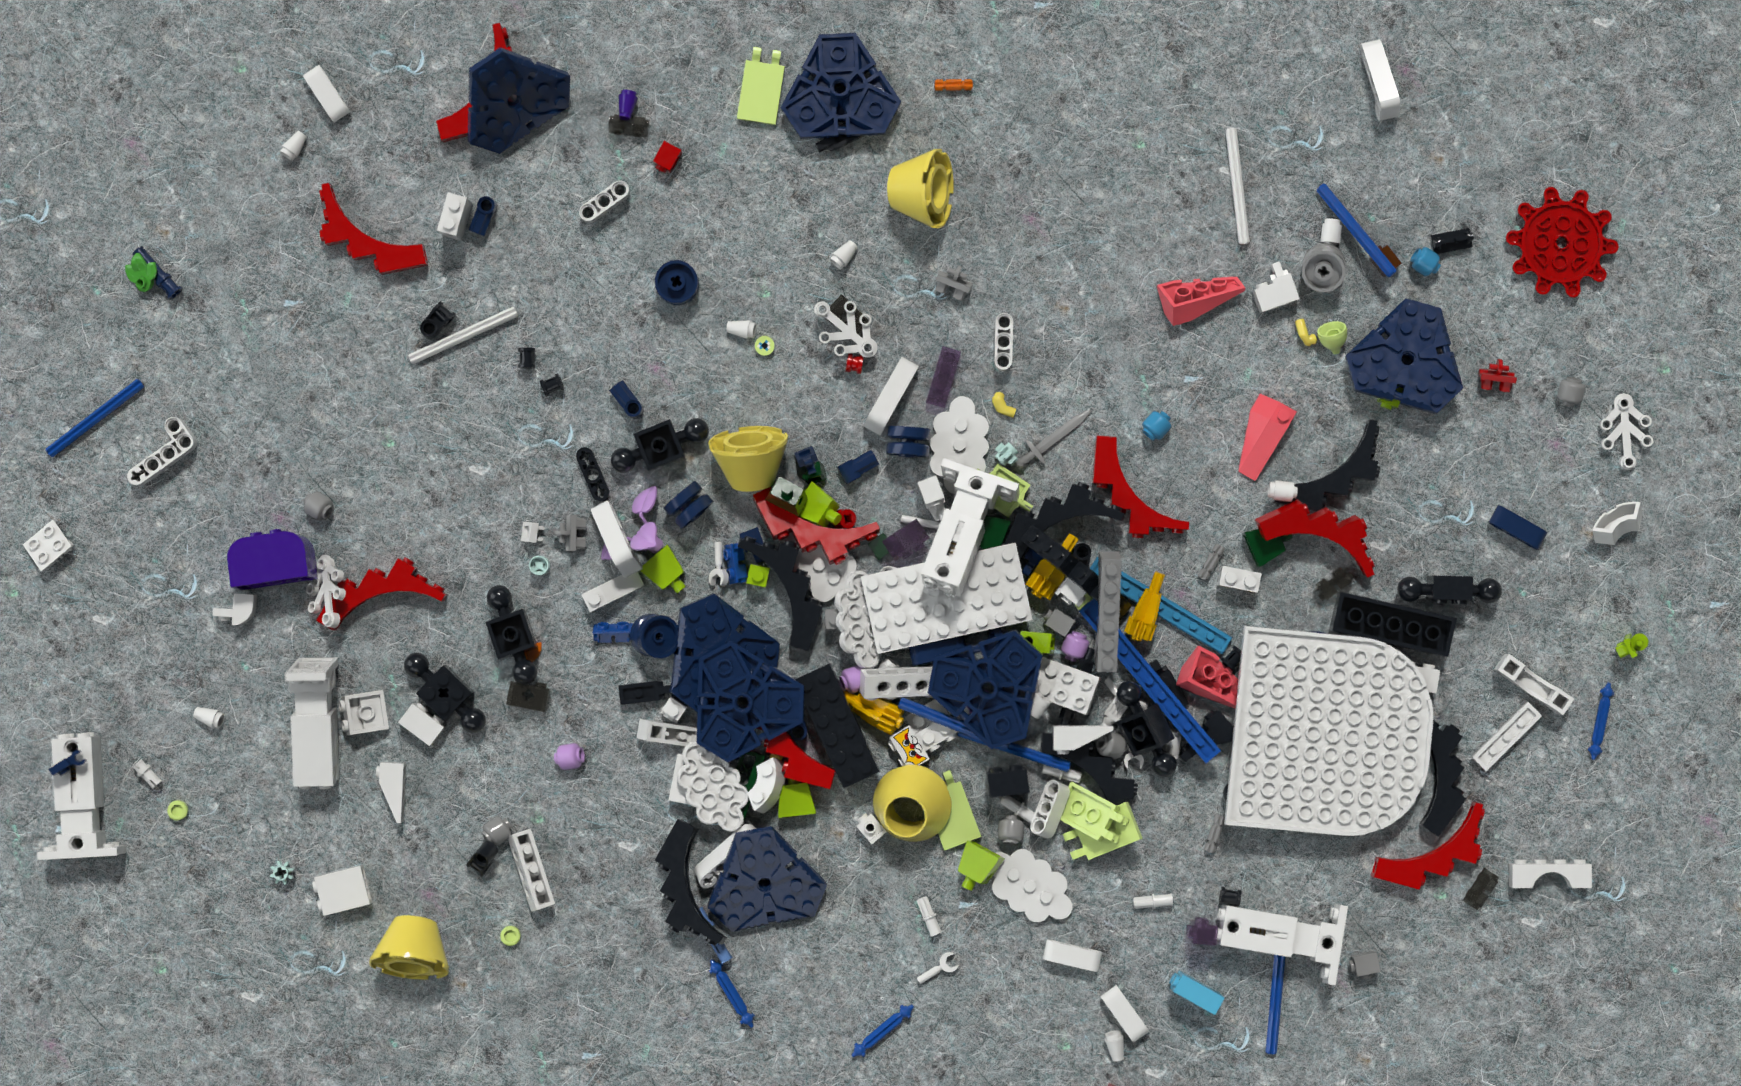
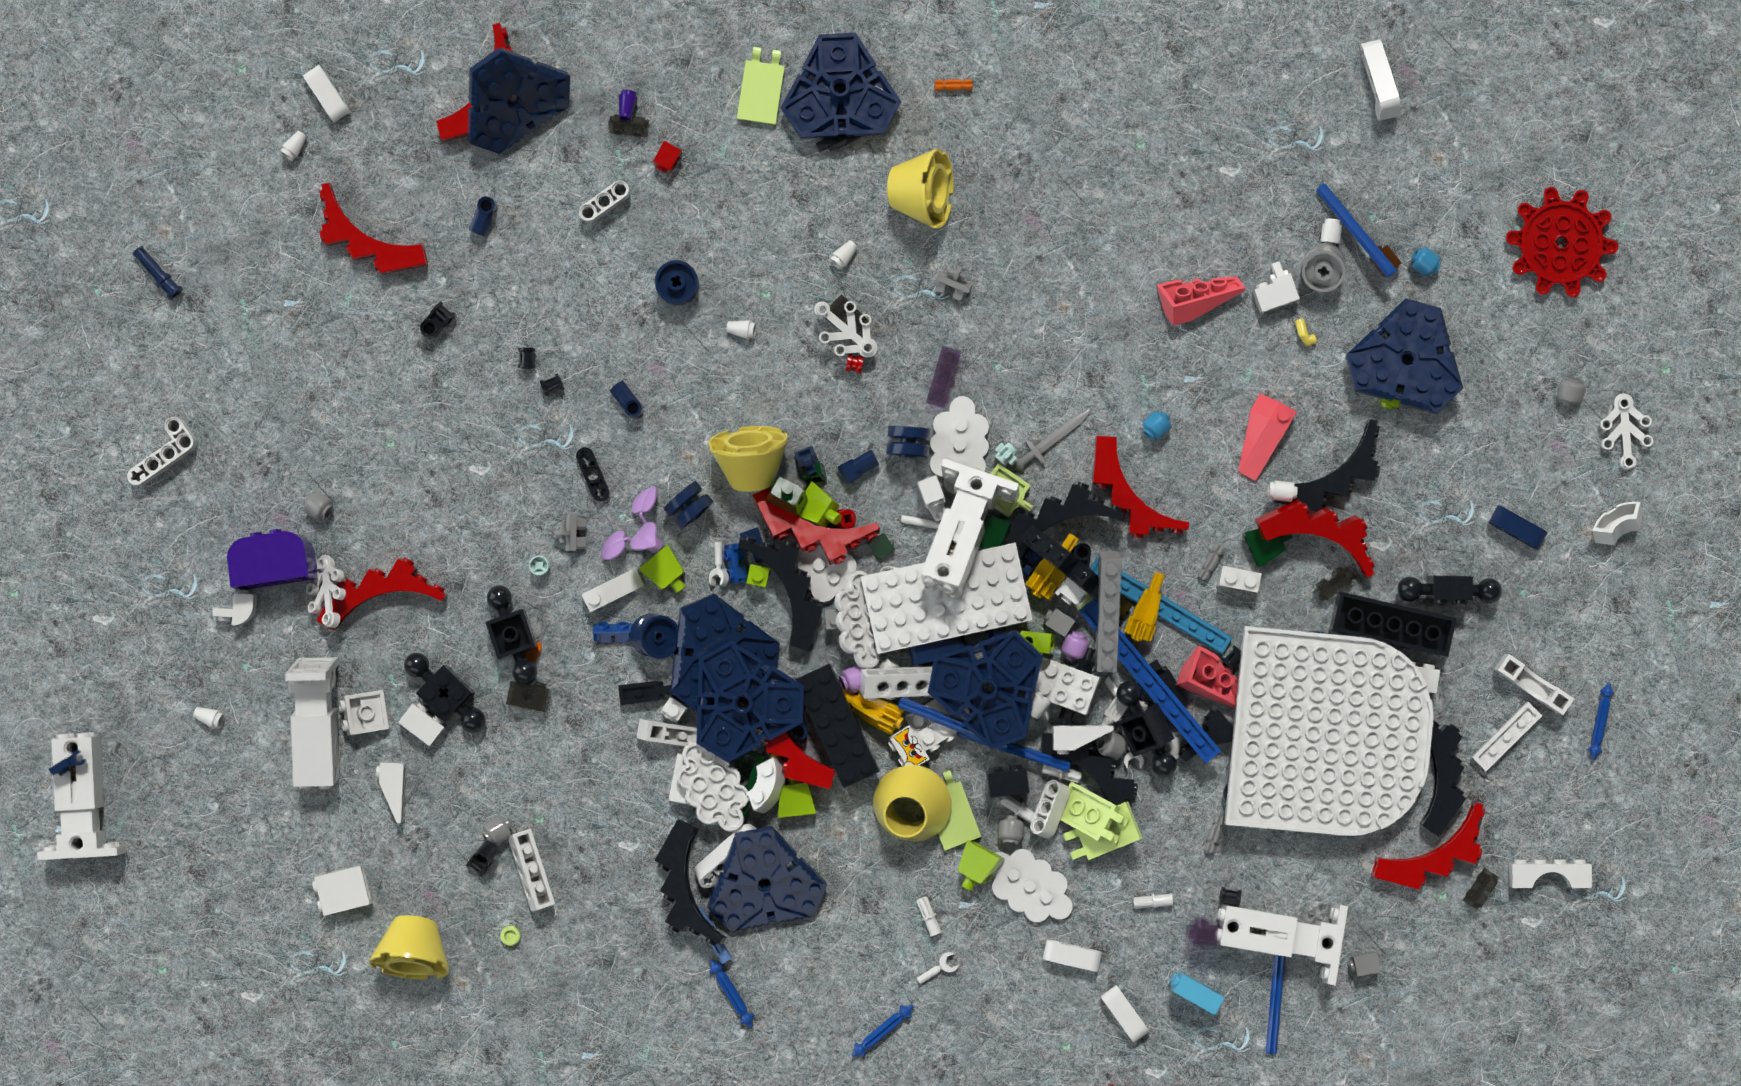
(48, 546): white hinge -> none
(94, 418): blue axle -> none
(141, 273): bright green plate -> none
(146, 773): white pin -> none
(177, 810): yellowish green tile -> none
(280, 877): light aqua gear -> none
(454, 216): white brick -> none
(463, 335): white axle -> none
(530, 531): white tile -> none
(569, 756): lavender head -> none
(615, 539): white beam -> none
(624, 459): black brick -> none
(764, 345): yellowish green tile -> none
(876, 833): white brick -> none
(890, 396): white beam -> none
(905, 540): clear purple brick -> none
(1000, 405): light yellow arm -> none
(1003, 332): white beam -> none
(1115, 1044): white cone -> none
(1237, 186): white axle -> none
(1333, 335): yellowish green helmet -> none
(1452, 241): black hinge -> none
(1498, 374): red hips -> none
(1632, 645): lime hips -> none

